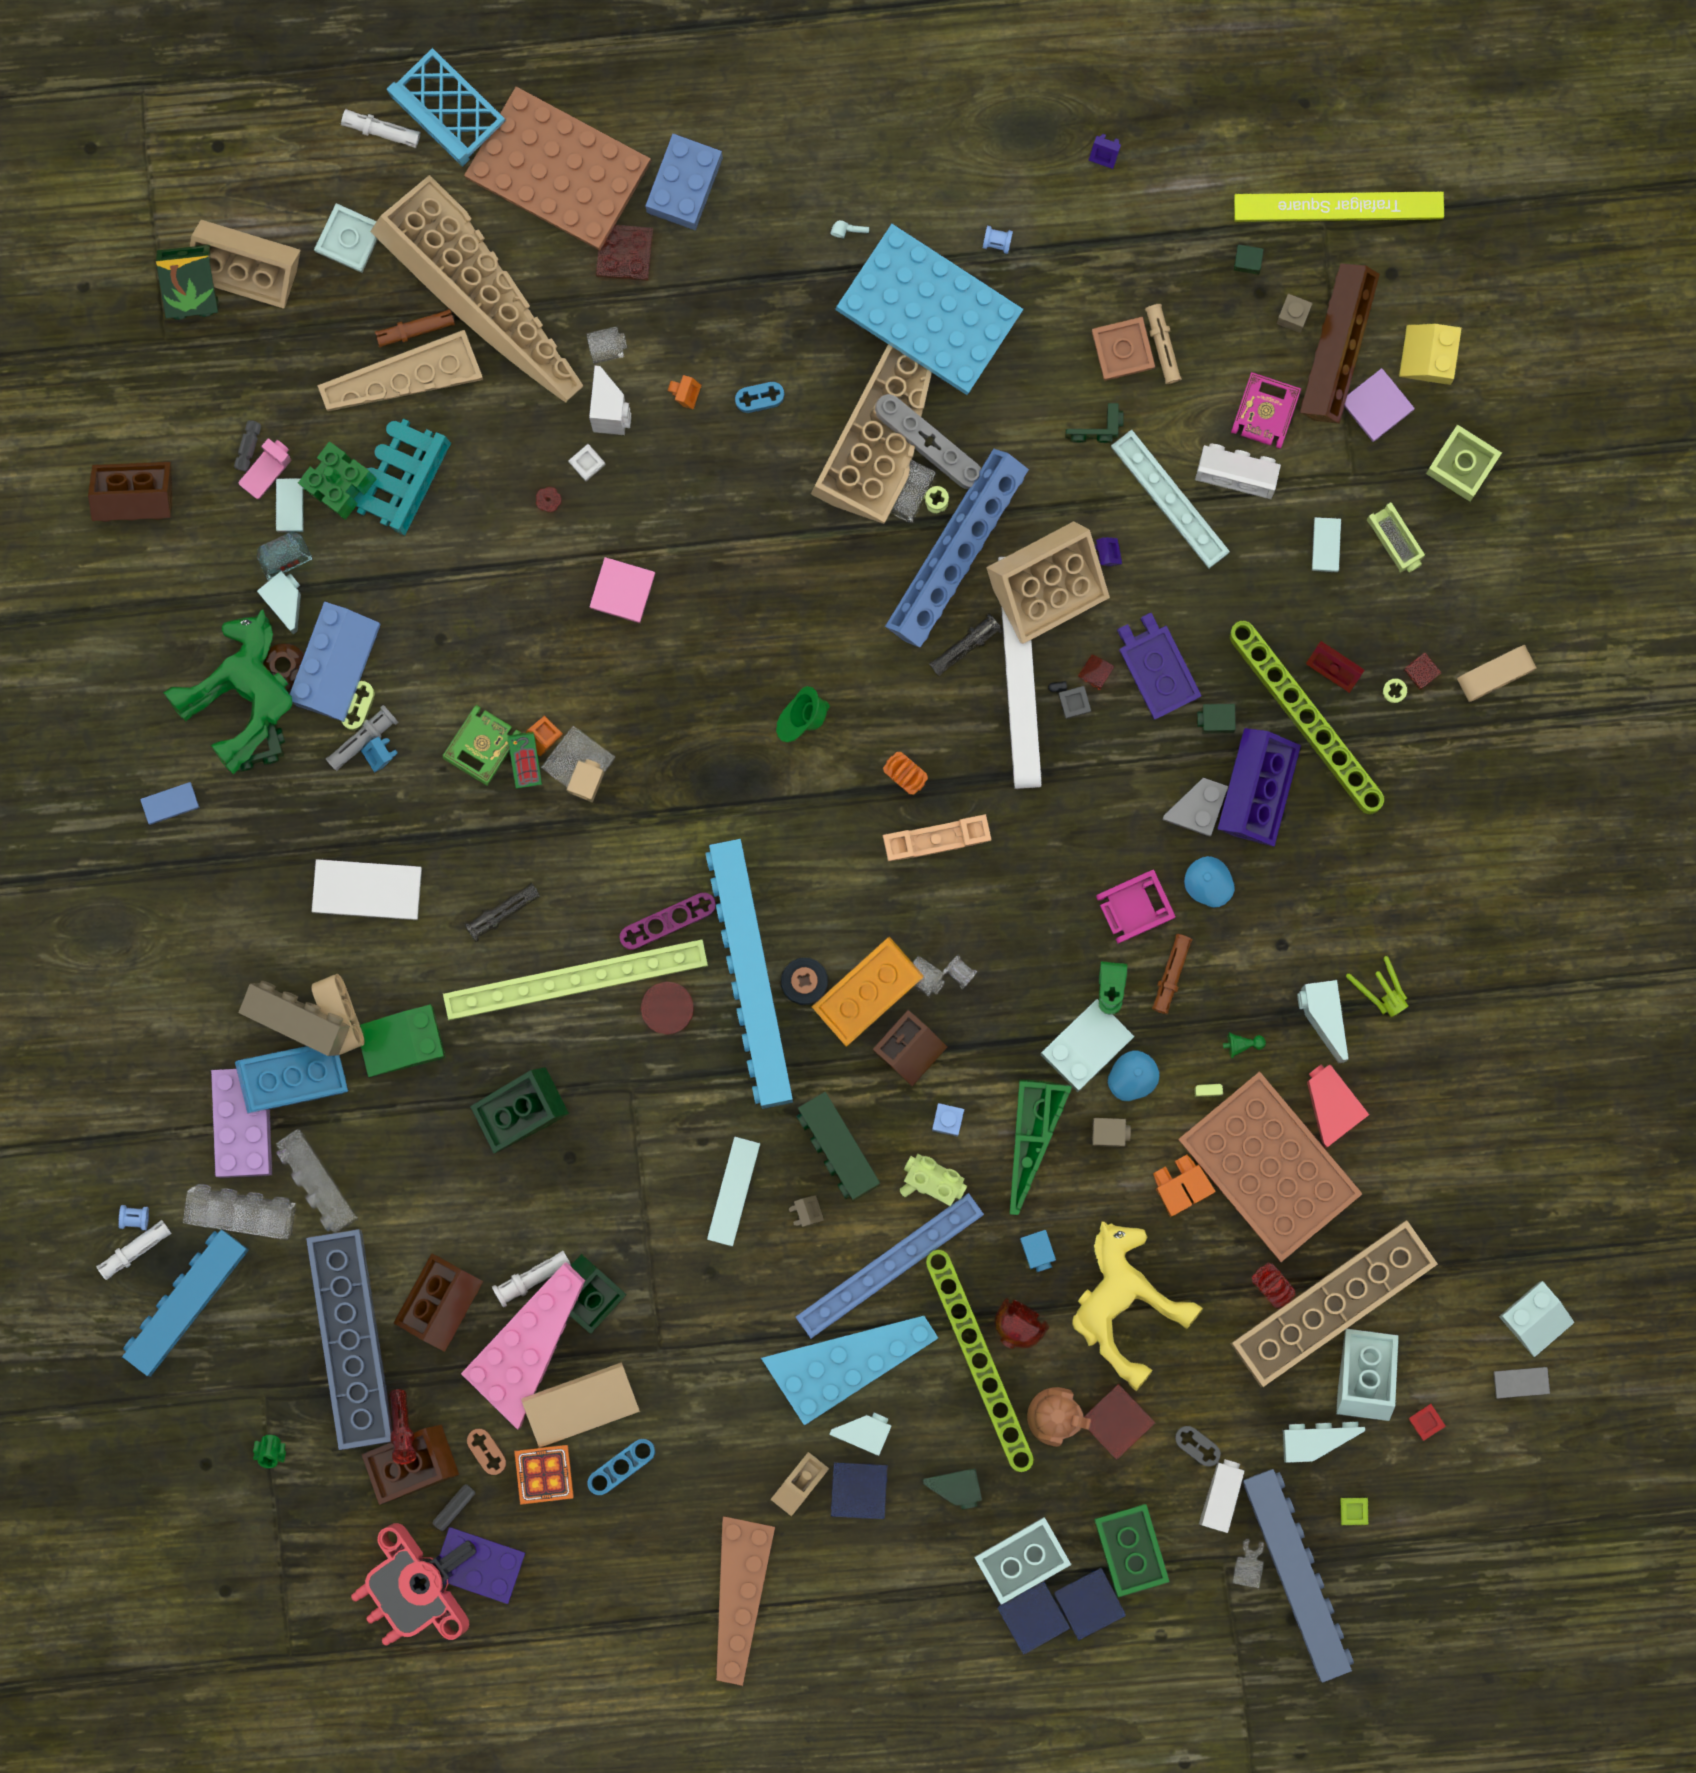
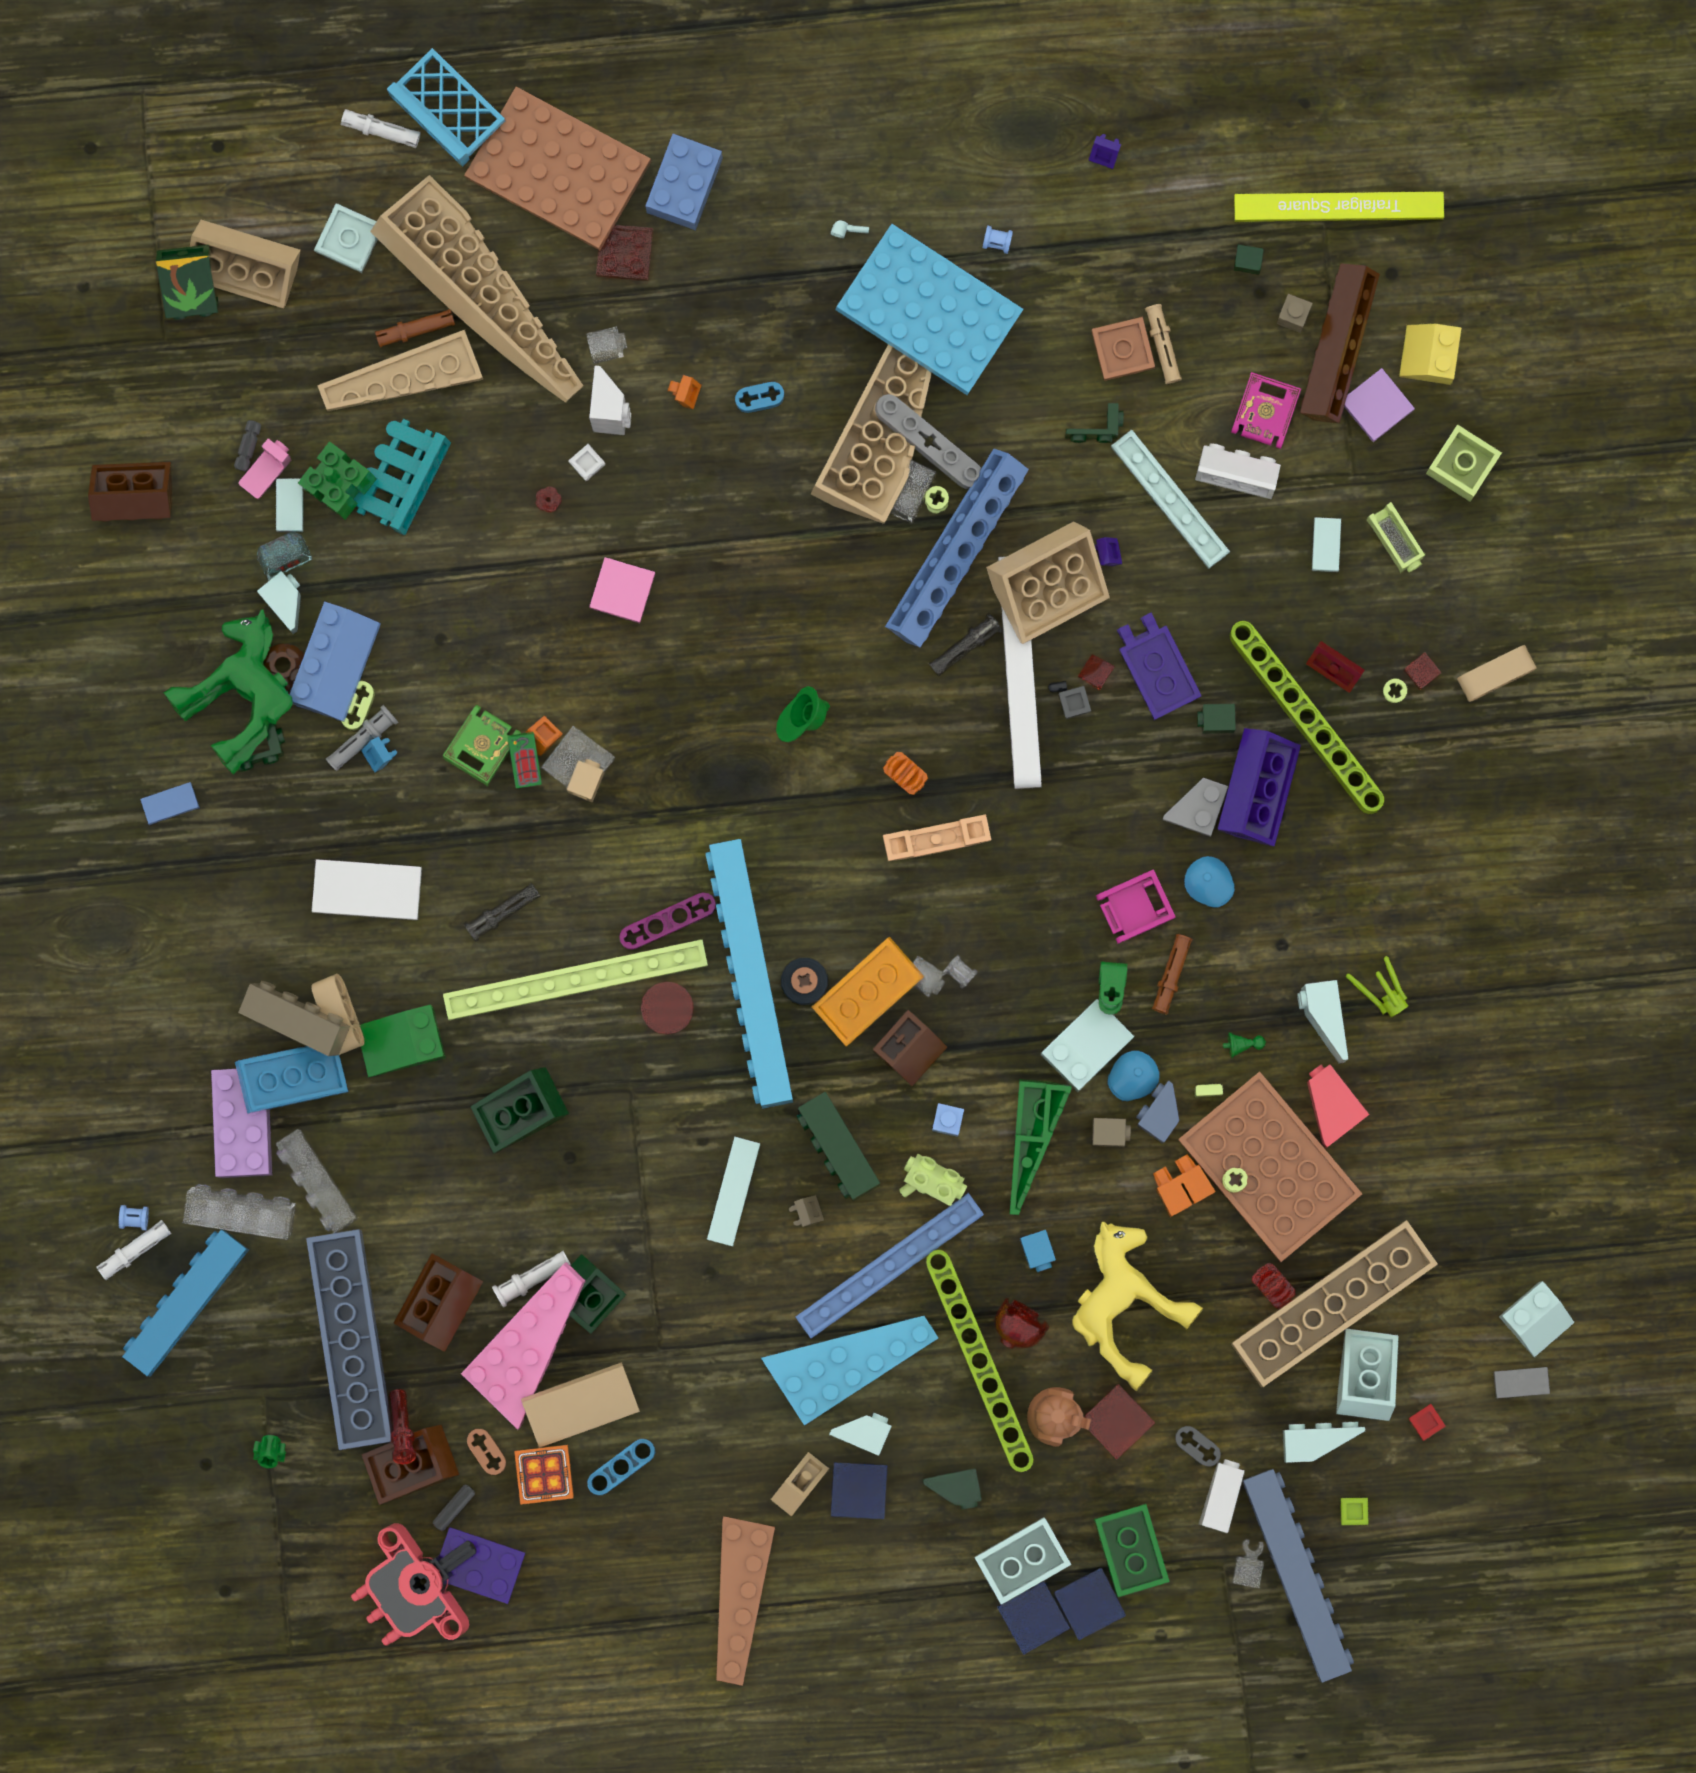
(1162, 1114): none -> sand blue slope
(1226, 1178): none -> yellowish green bush

